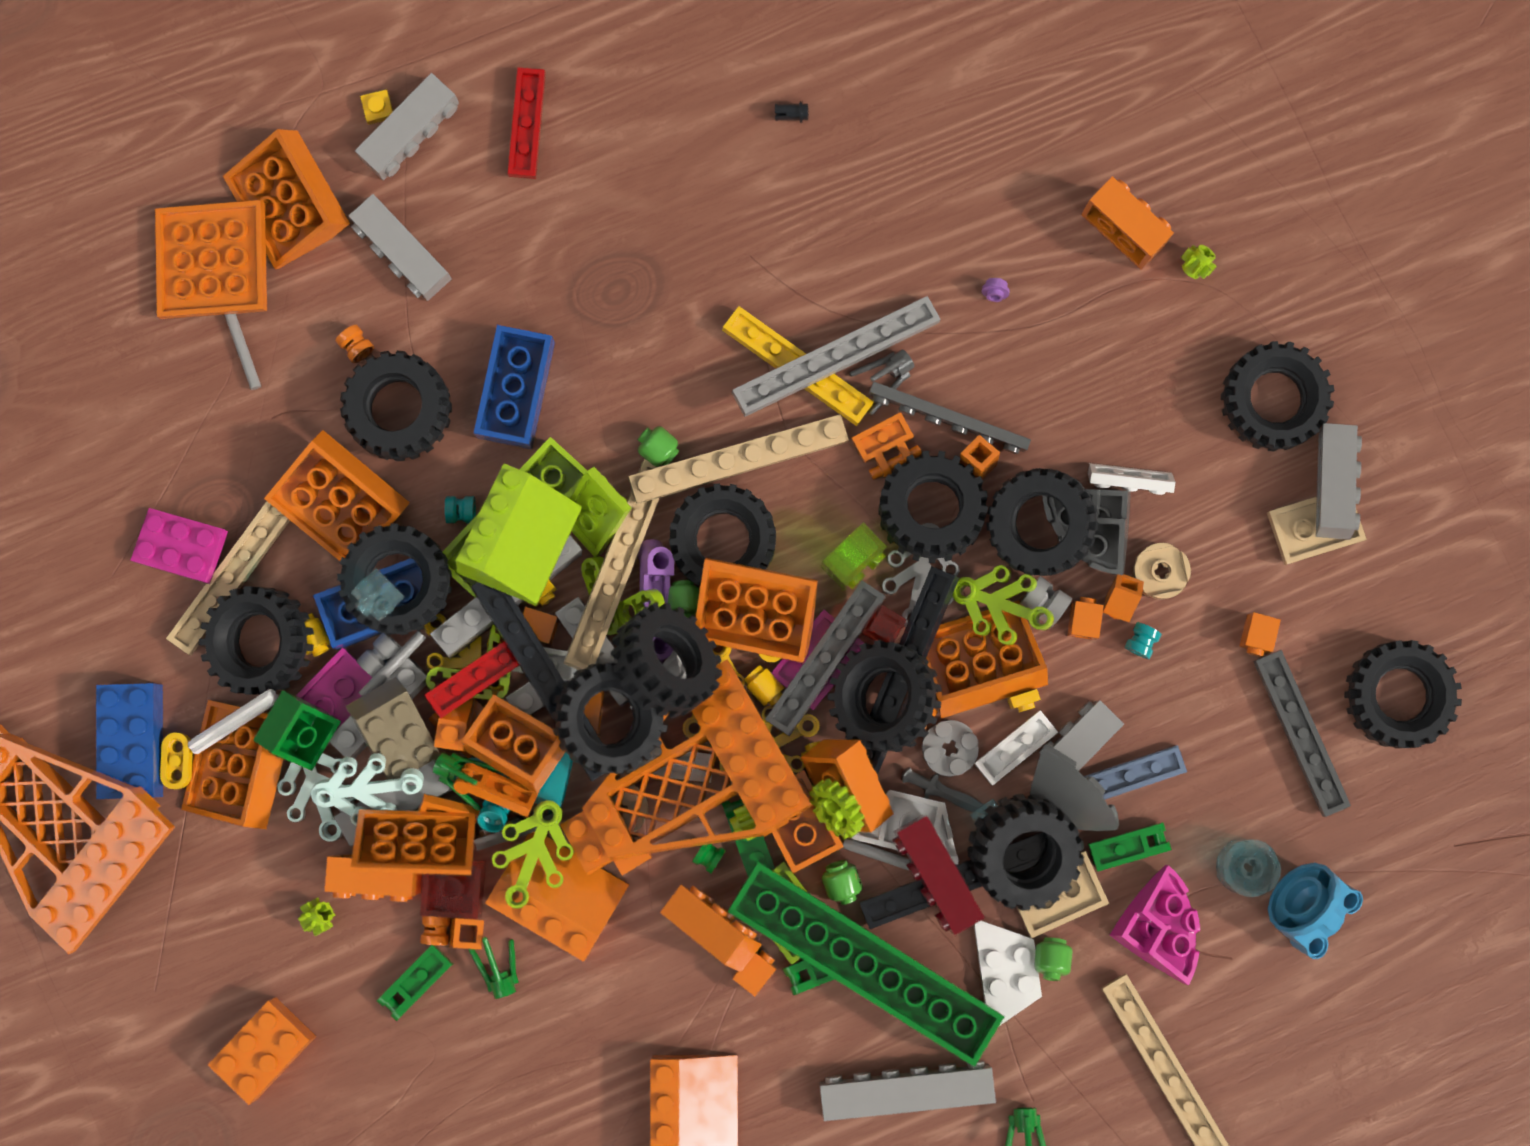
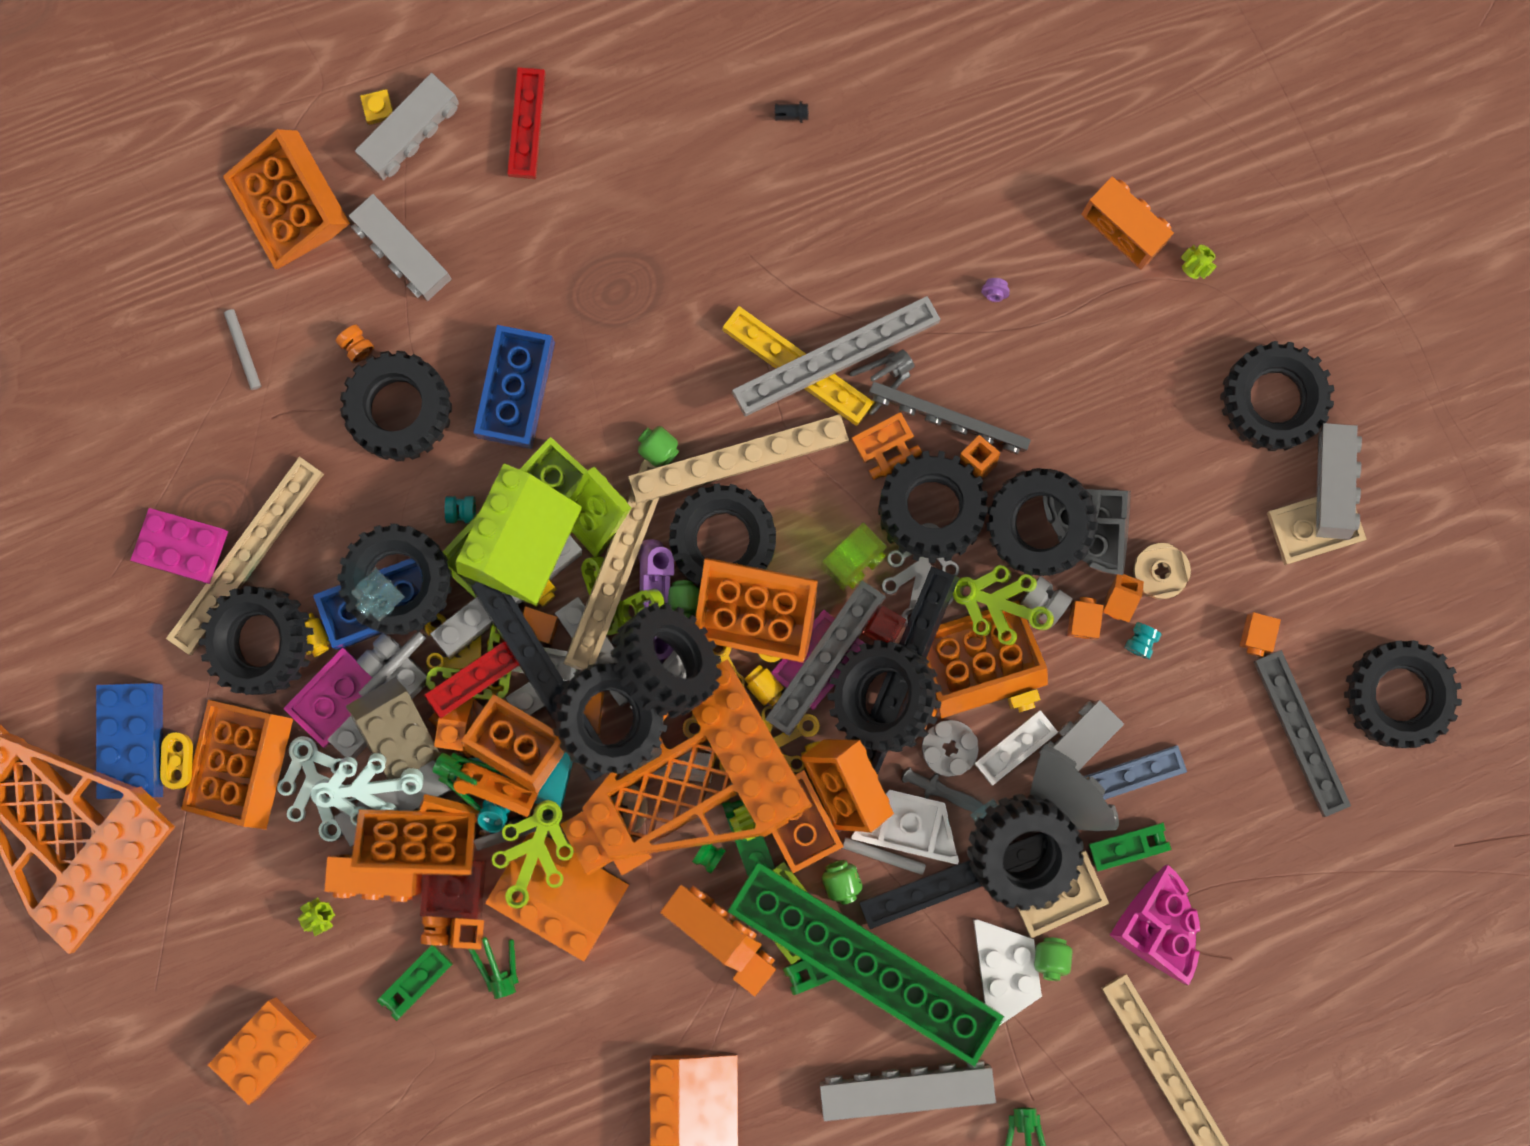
(211, 259): orange plate -> none
(233, 721): white axle -> none
(297, 730): green brick -> none
(334, 496): orange slope -> none
(836, 808): lime gear -> none
(939, 875): dark red brick -> none
(1131, 479): white plate -> none
(1259, 855): clear light blue brick -> none
(1311, 907): dark azure piece -> none

